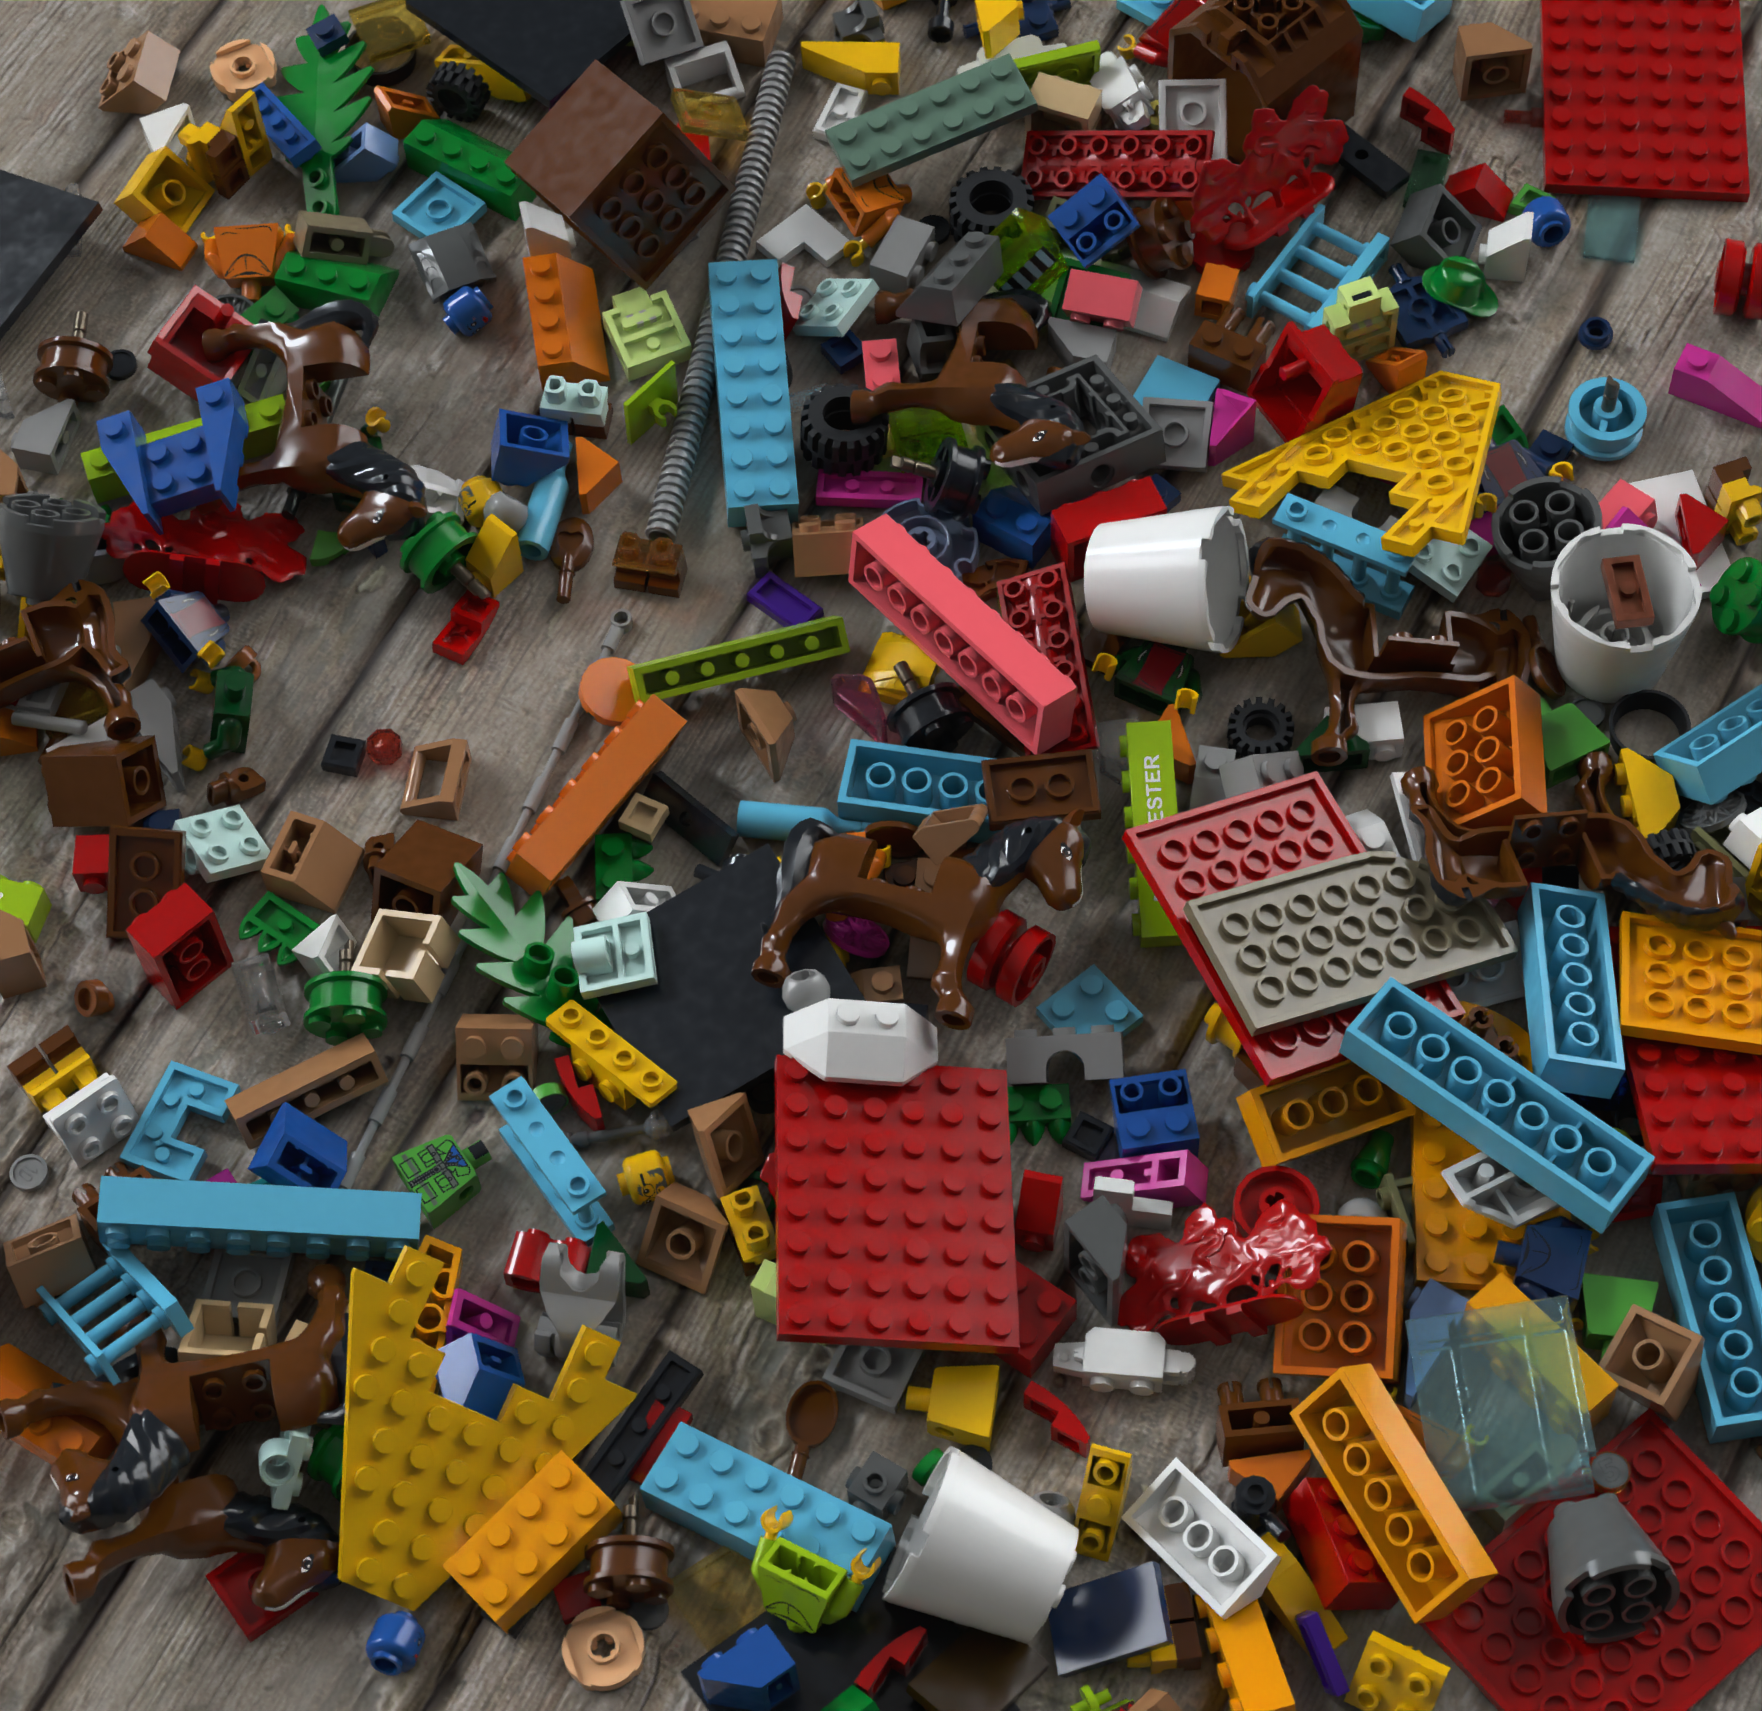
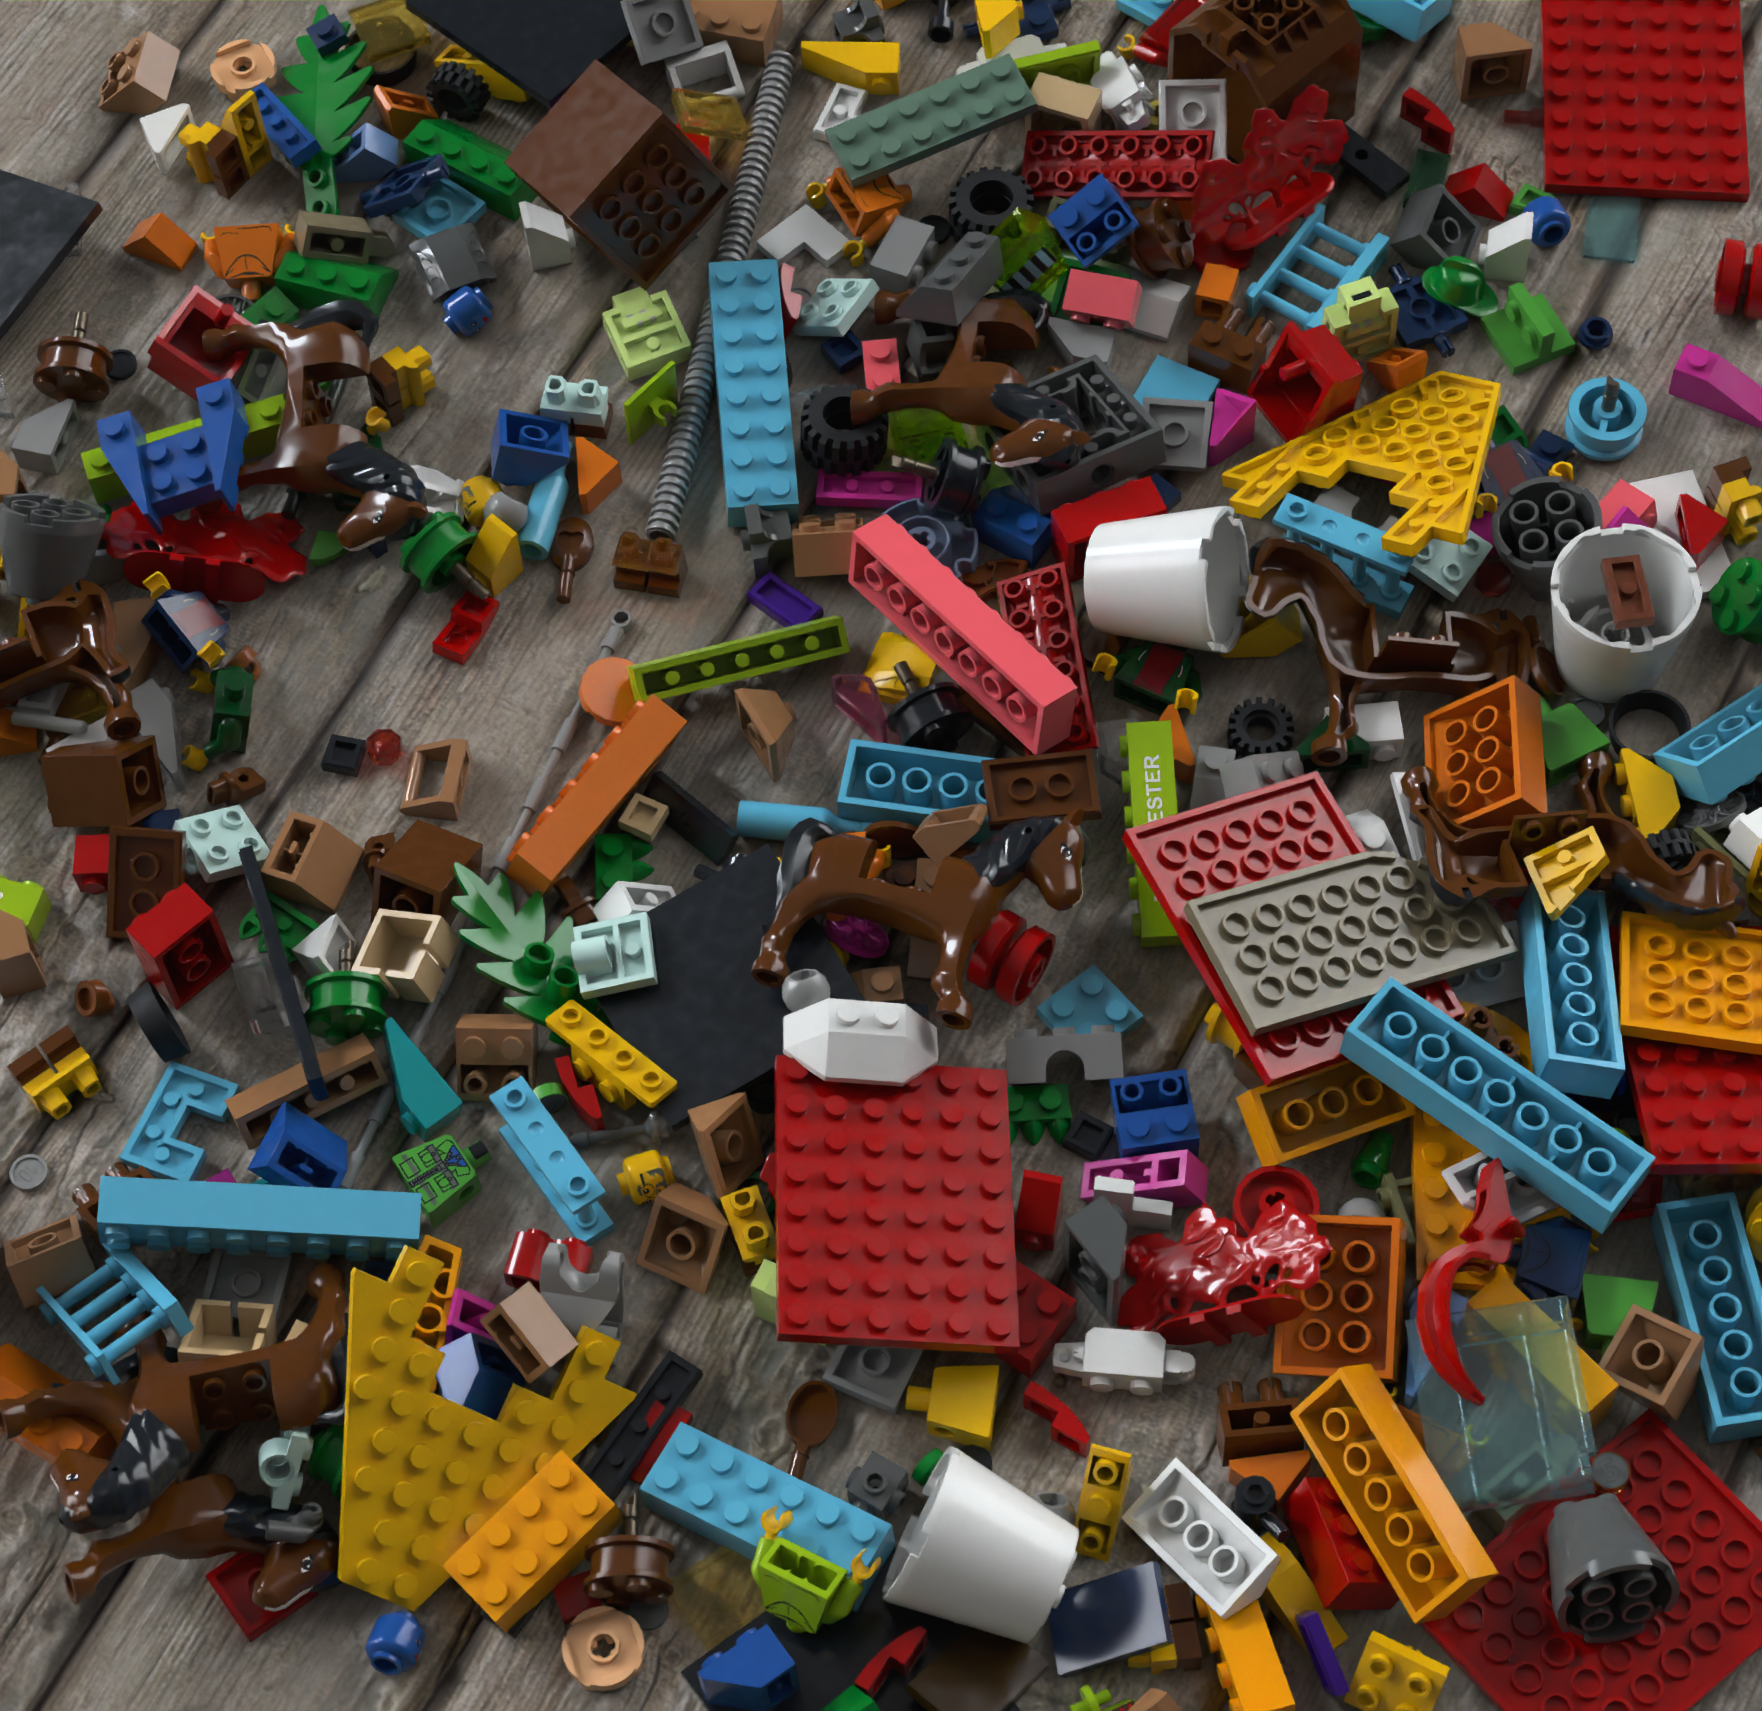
(93, 1119): white bracket -> none
(158, 1023): none -> black tyre
(165, 186): yellow slope -> none
(283, 974): none -> black tile
(299, 1529): none -> dark grey arm
(399, 381): none -> hips
(404, 187): none -> dark blue plate
(420, 1091): none -> teal slope
(529, 1332): none -> medium nougat slope
(565, 319): orange slope -> none
(604, 1240): dark green slope -> none
(1488, 1246): none -> red piece
(1526, 331): none -> bright green bracket
(1566, 869): none -> yellow wing

